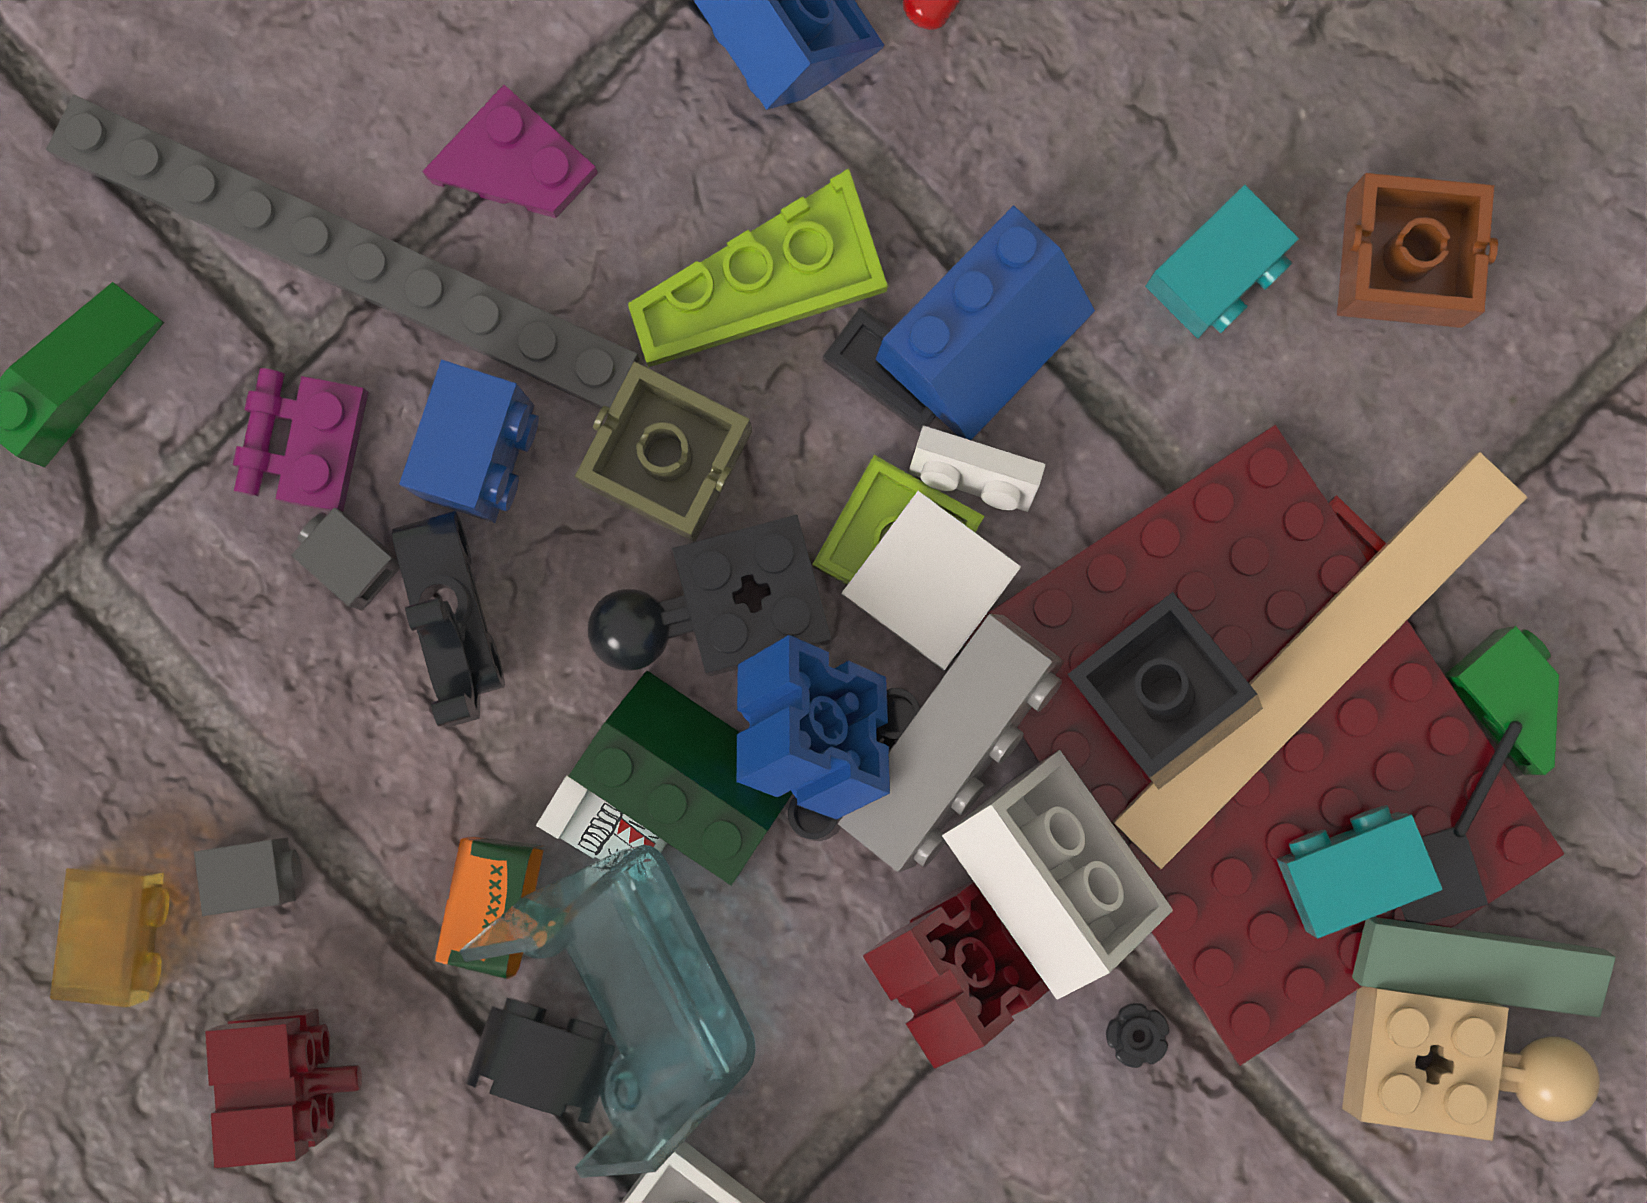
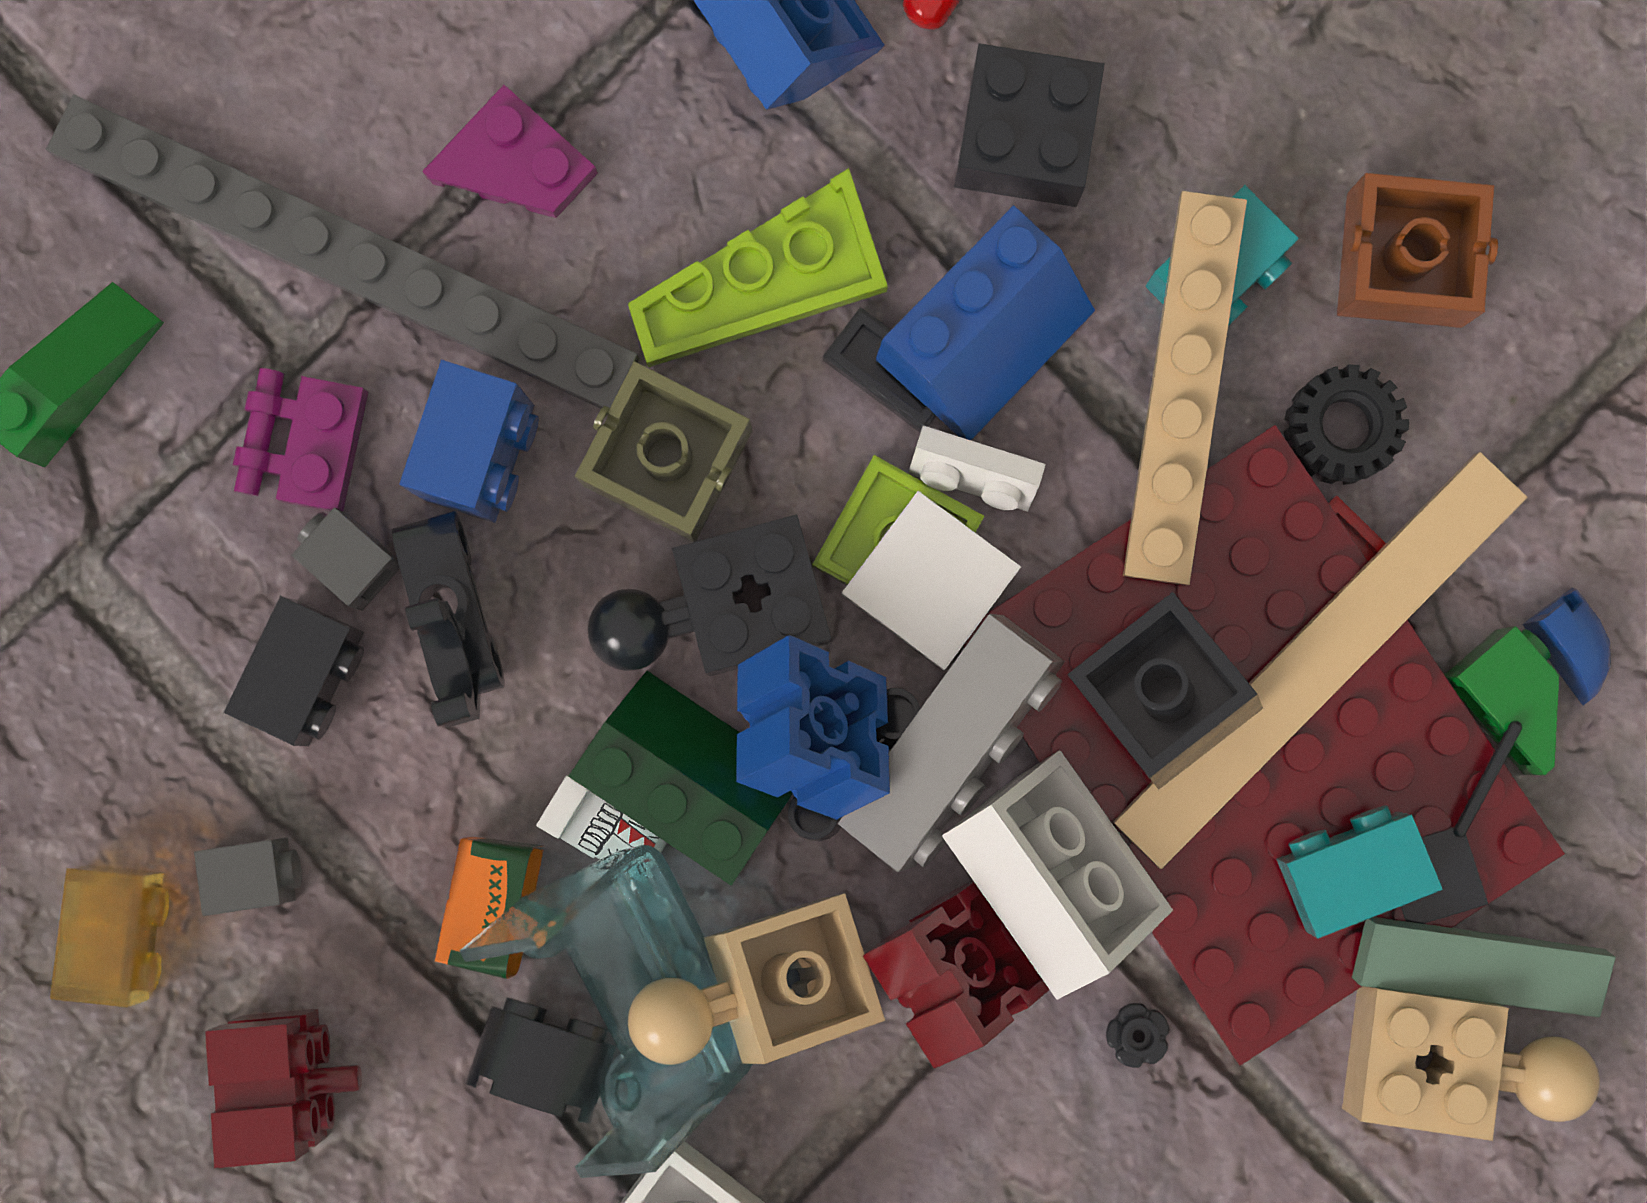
(296, 673): none -> black brick
(751, 962): none -> tan brick
(1029, 125): none -> black brick
(1184, 388): none -> tan plate
(1372, 398): none -> black tyre
(1576, 643): none -> blue brick

